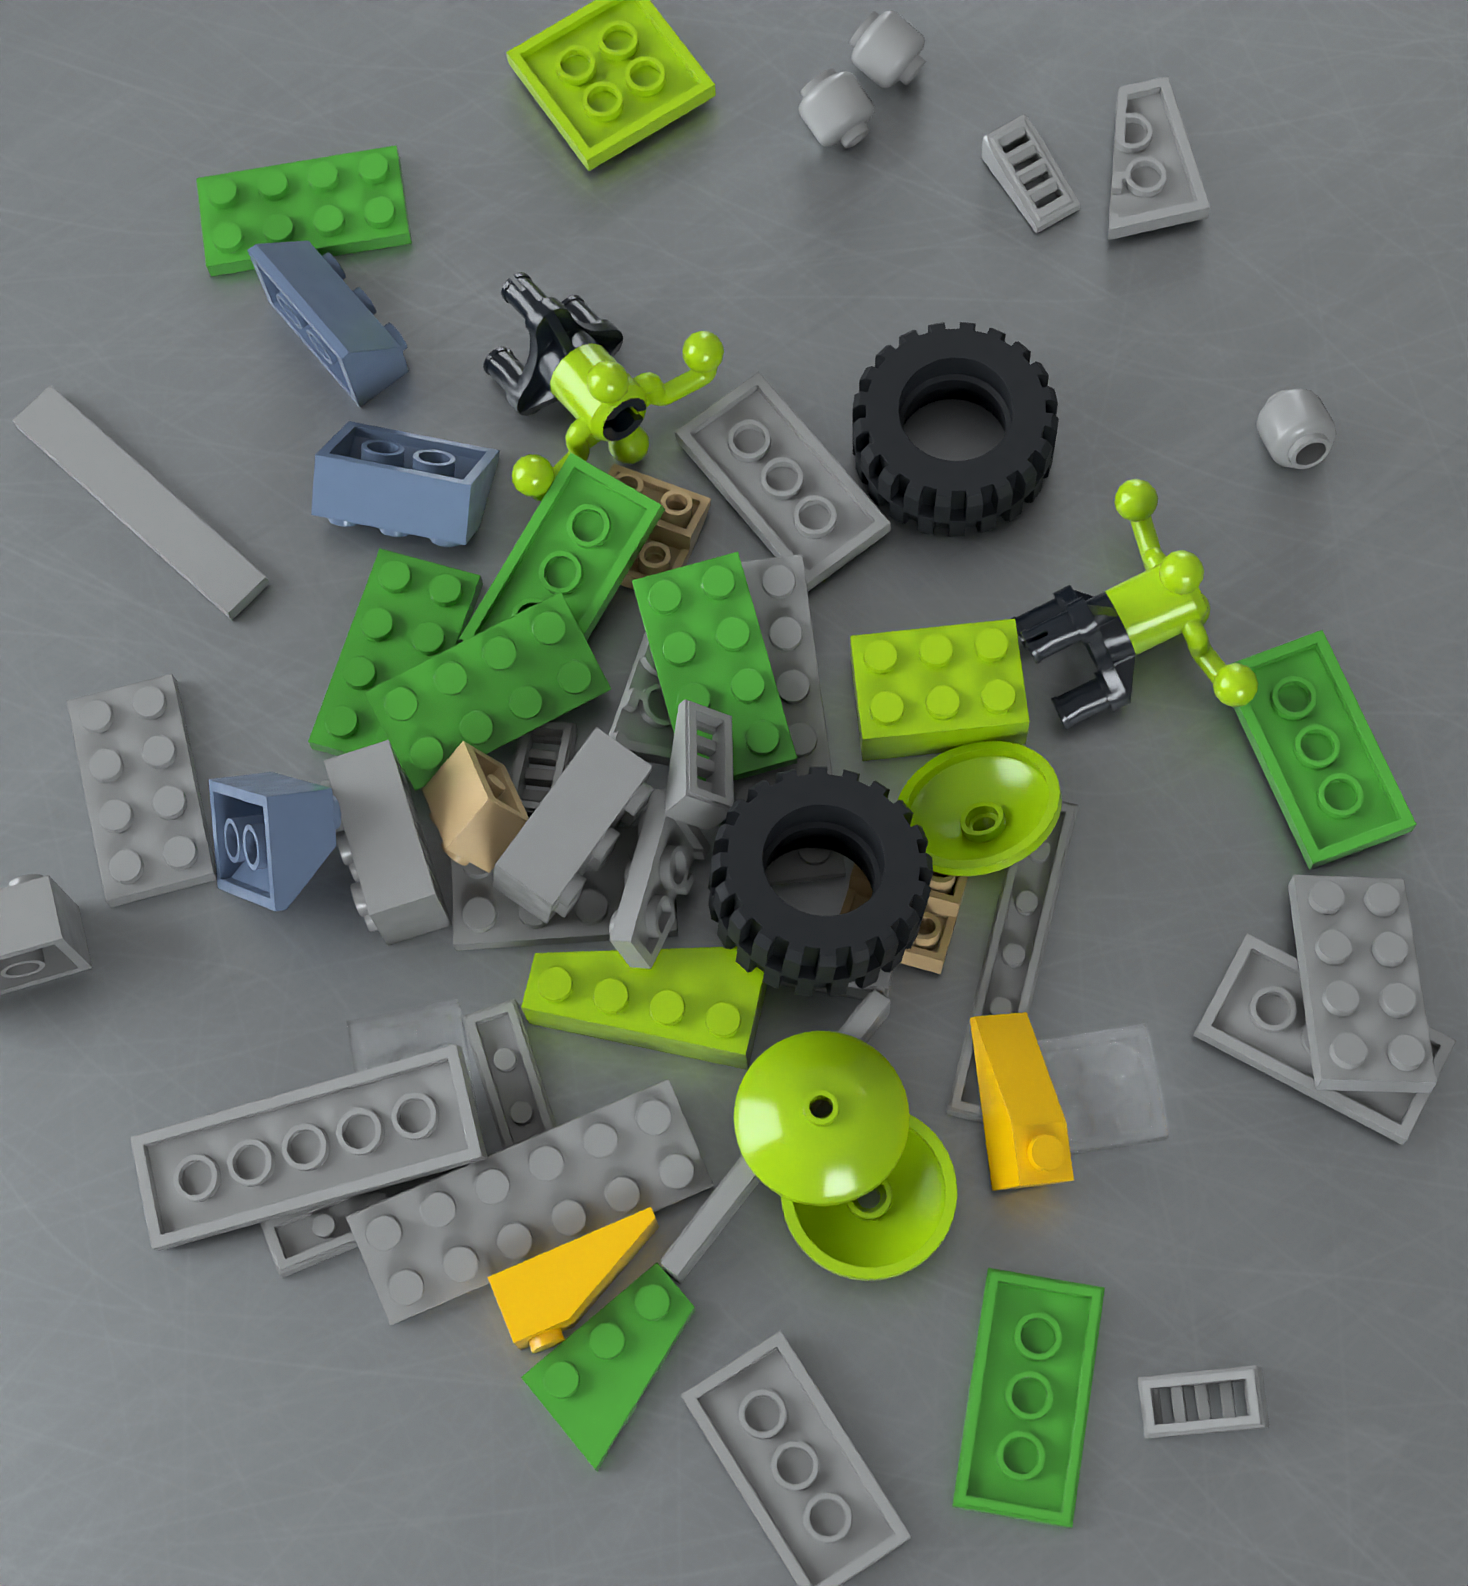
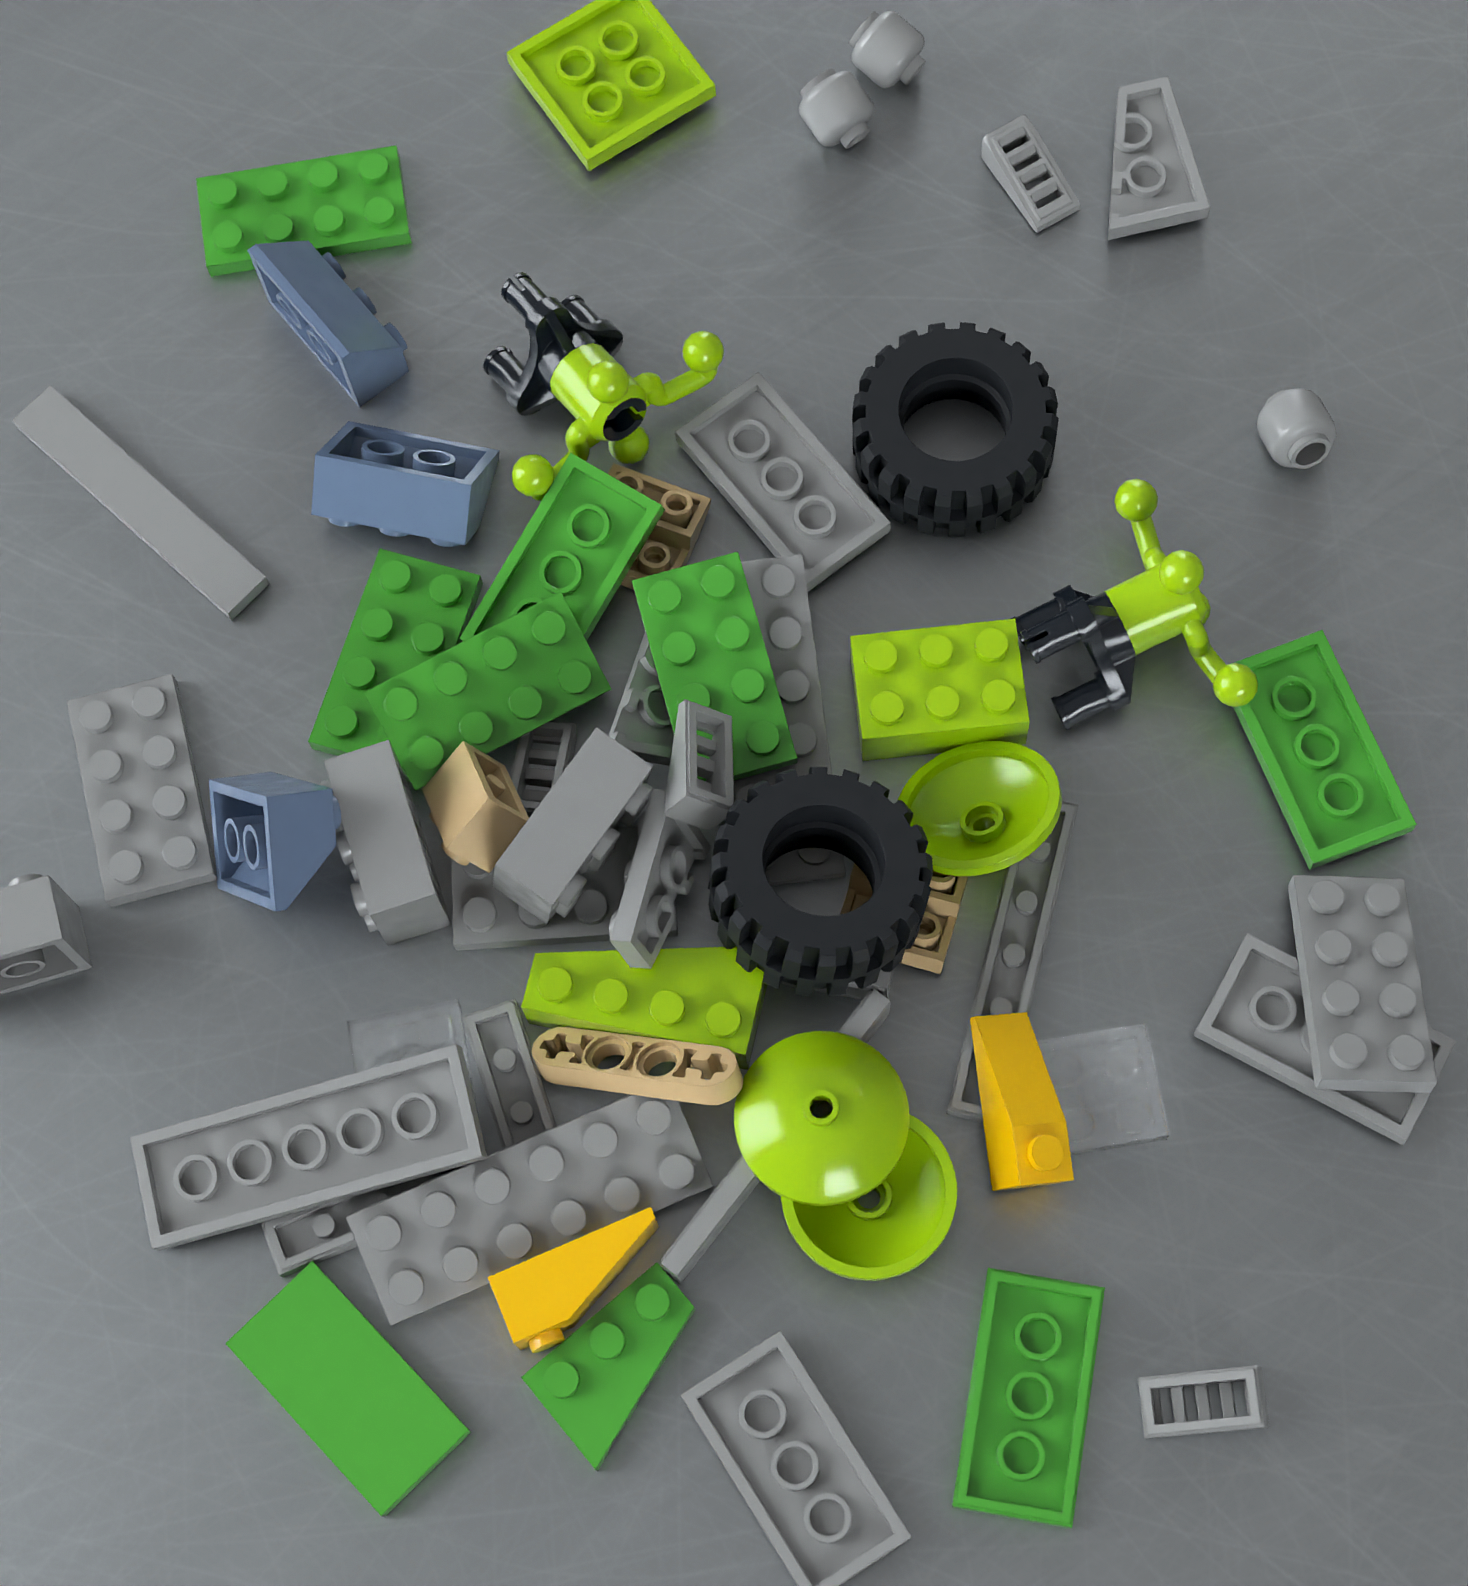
(348, 1388): none -> bright green tile
(575, 1045): none -> tan beam

